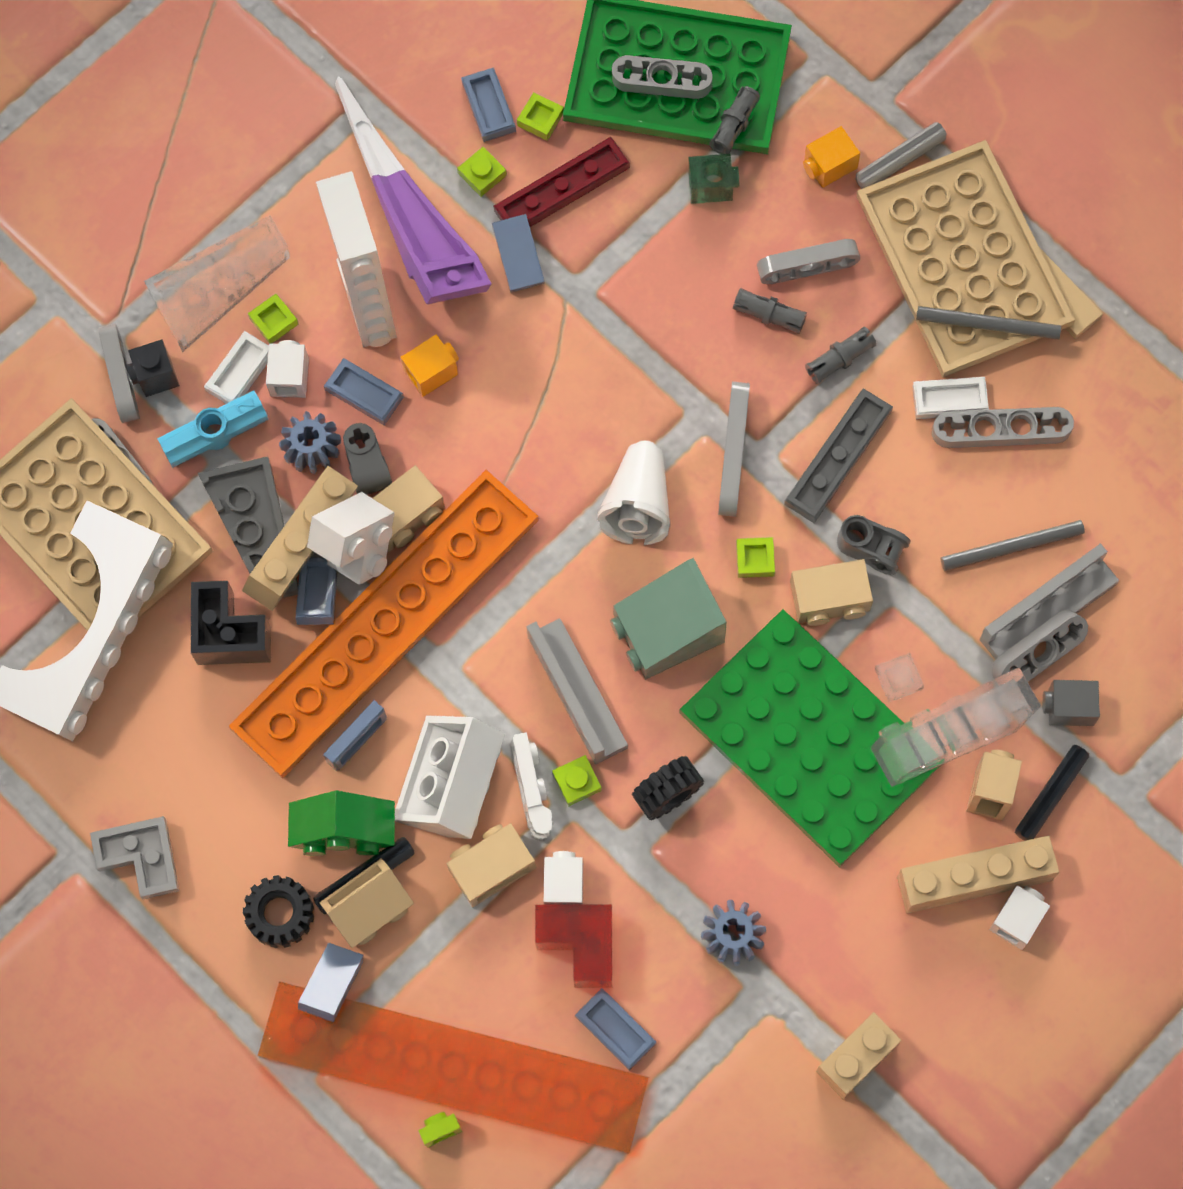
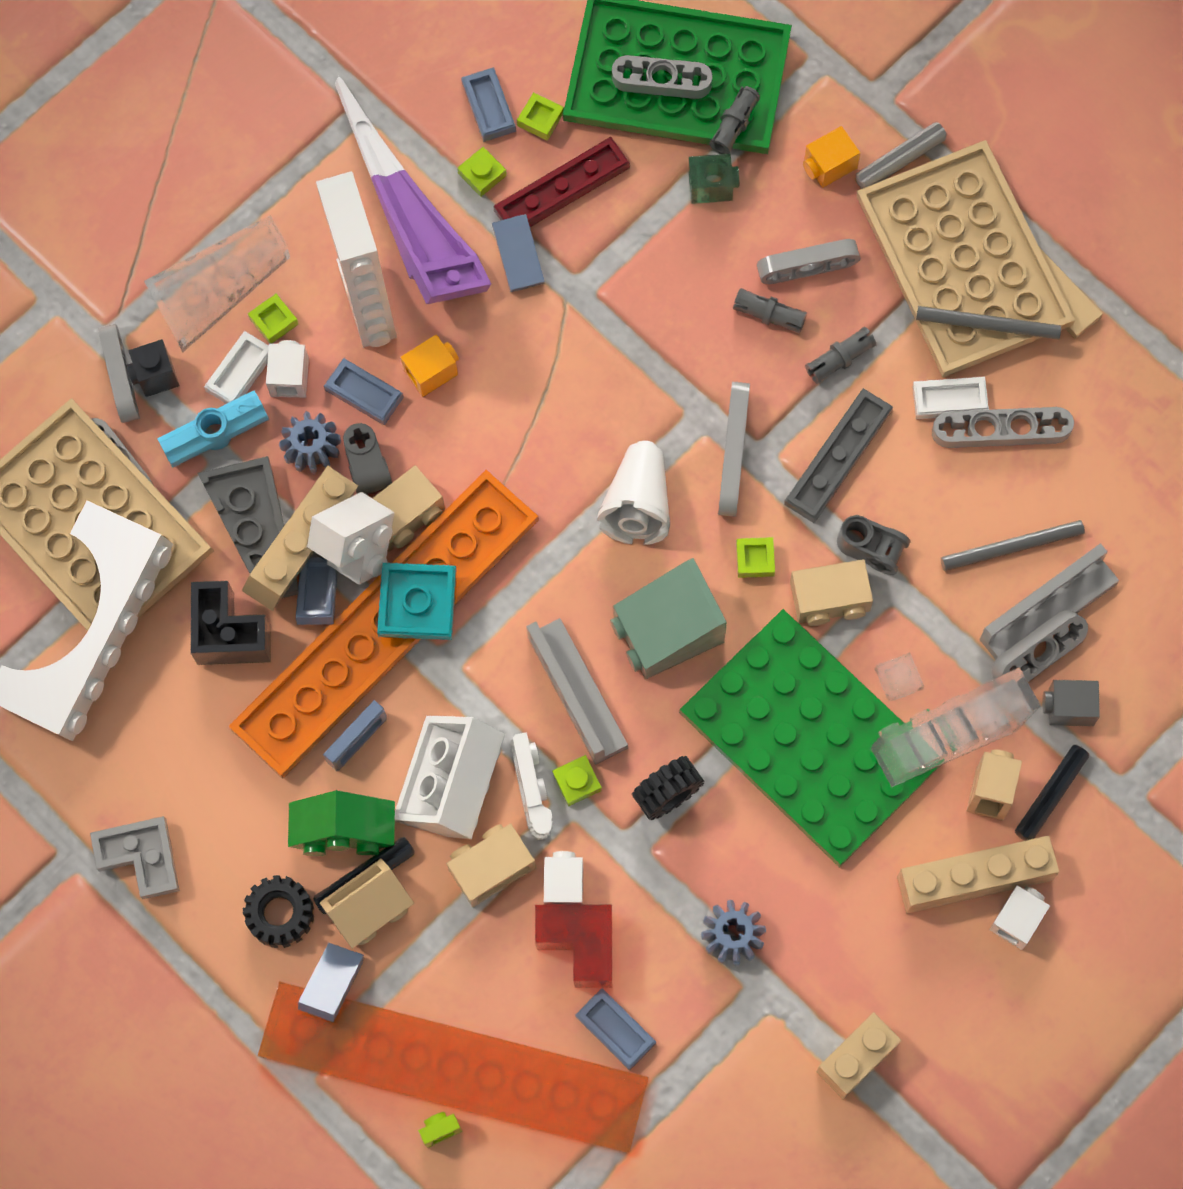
(417, 601): none -> teal plate

